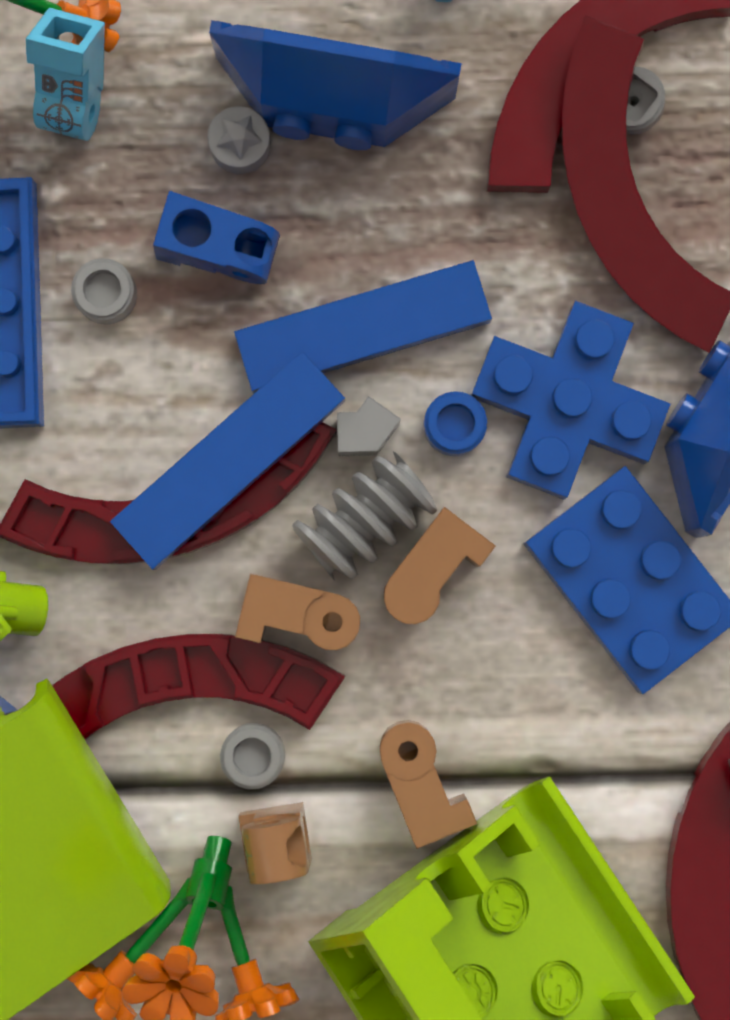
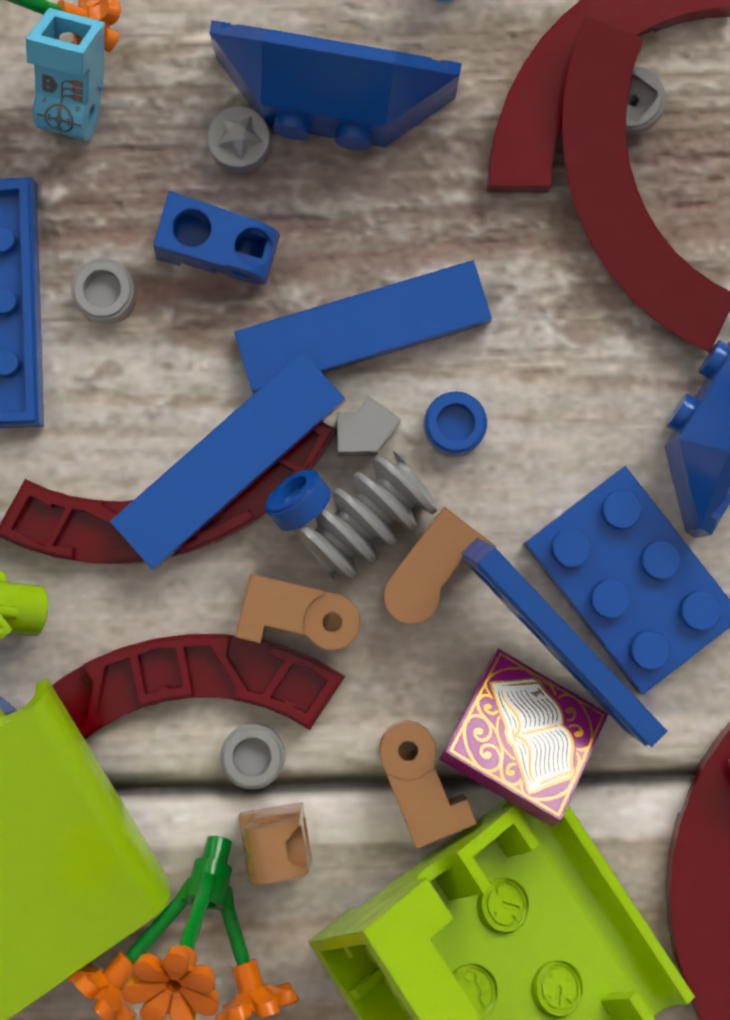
(298, 500): none -> blue tile
(524, 738): none -> tile
(562, 642): none -> blue tile
(570, 400): blue plate -> none

